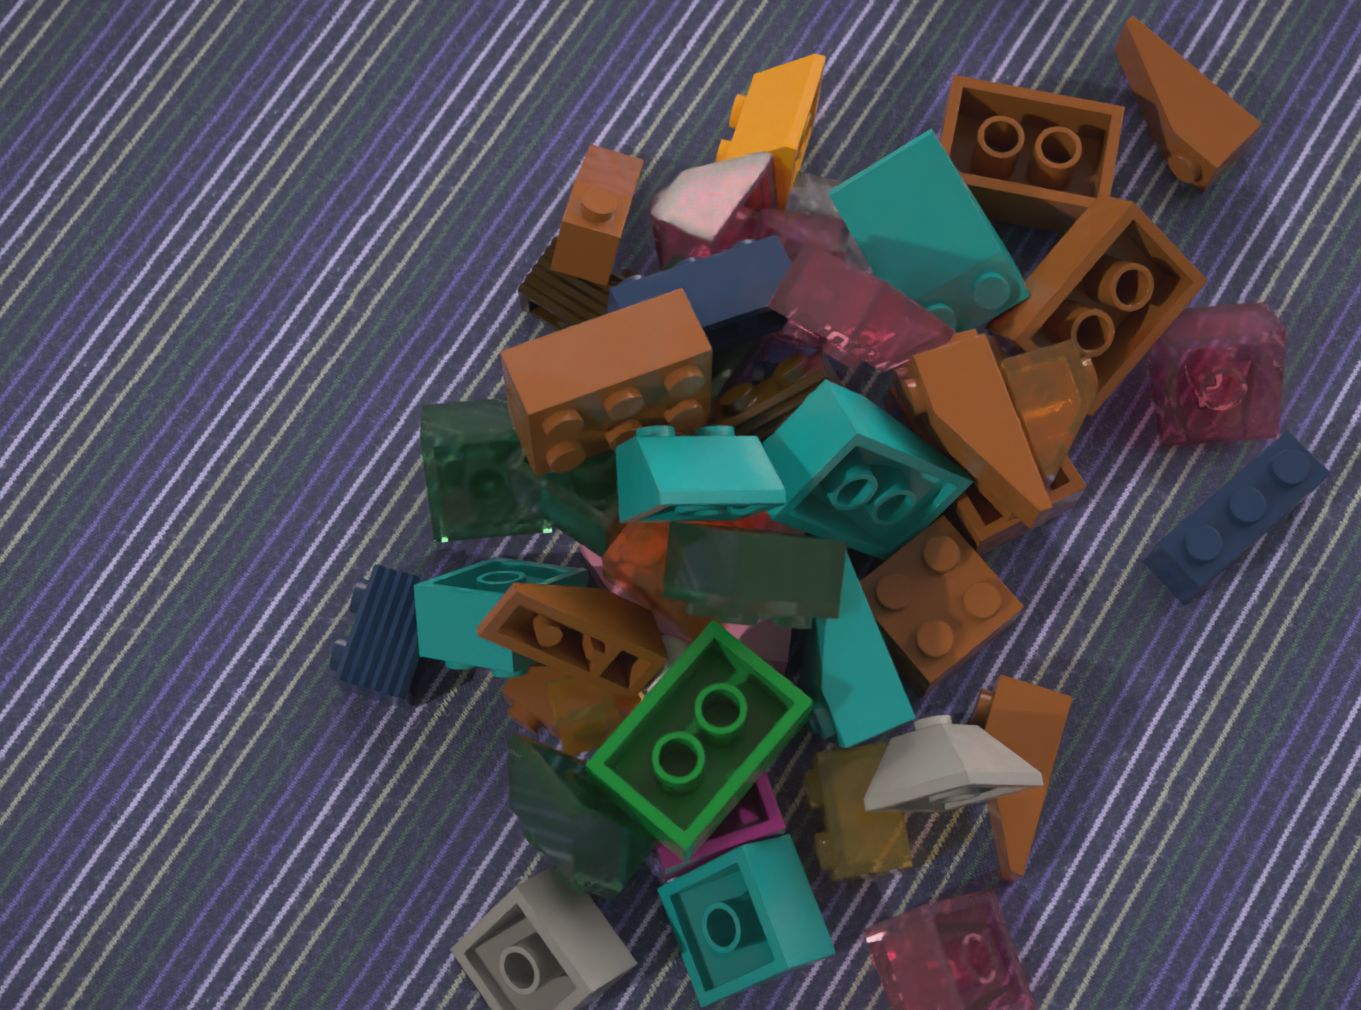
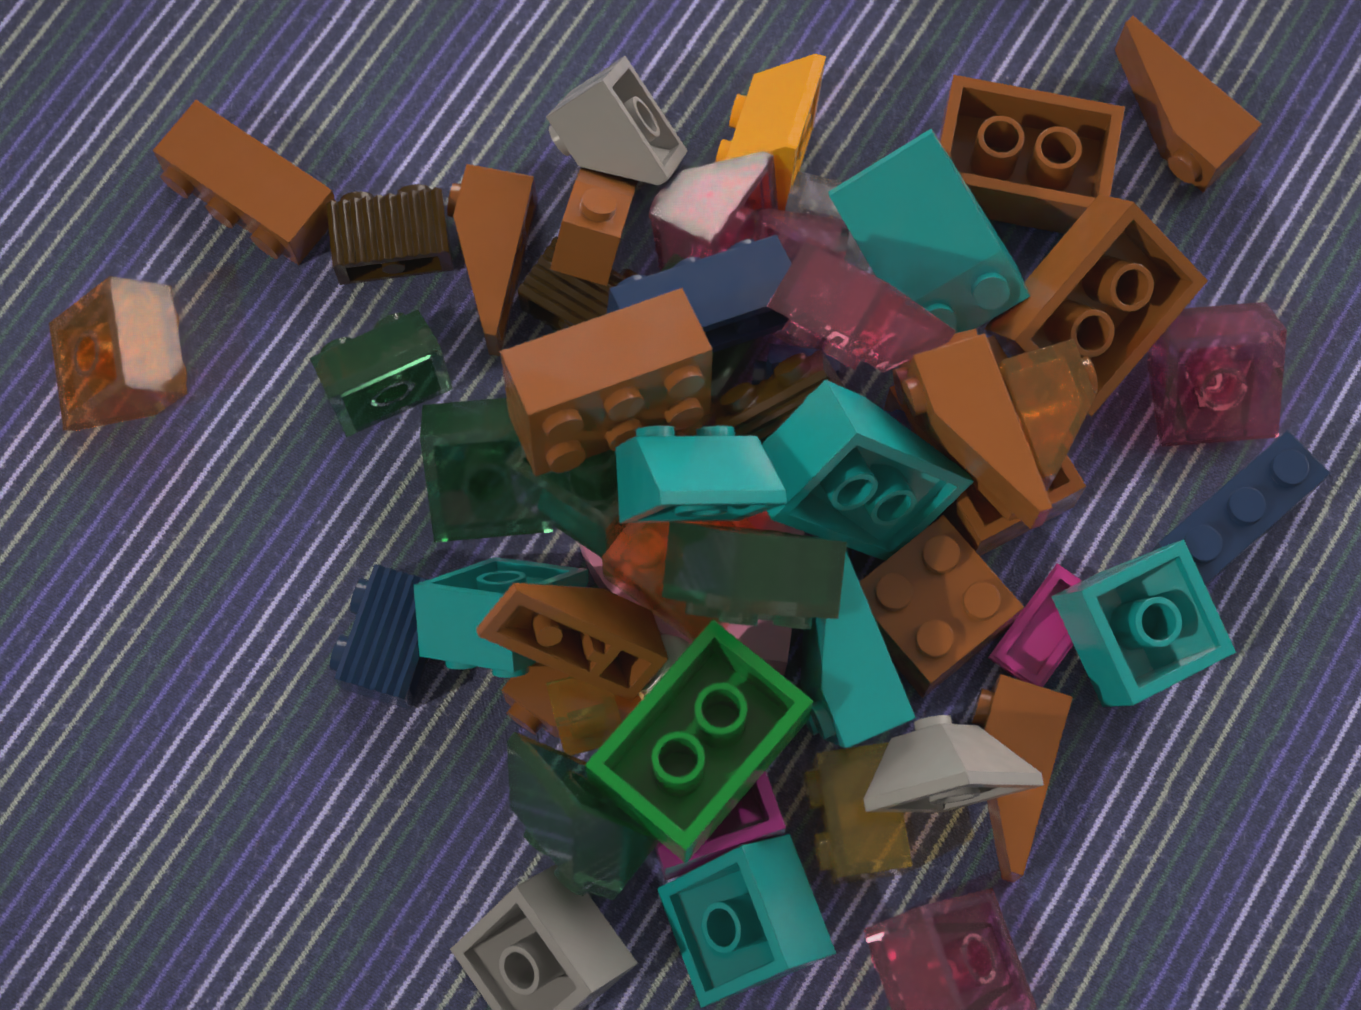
(117, 354): none -> clear orange slope
(244, 183): none -> dark orange brick
(382, 371): none -> clear green slope
(389, 234): none -> dark brown brick
(493, 226): none -> dark orange slope
(616, 127): none -> light grey slope
(1038, 636): none -> dark pink tile
(1143, 625): none -> teal slope

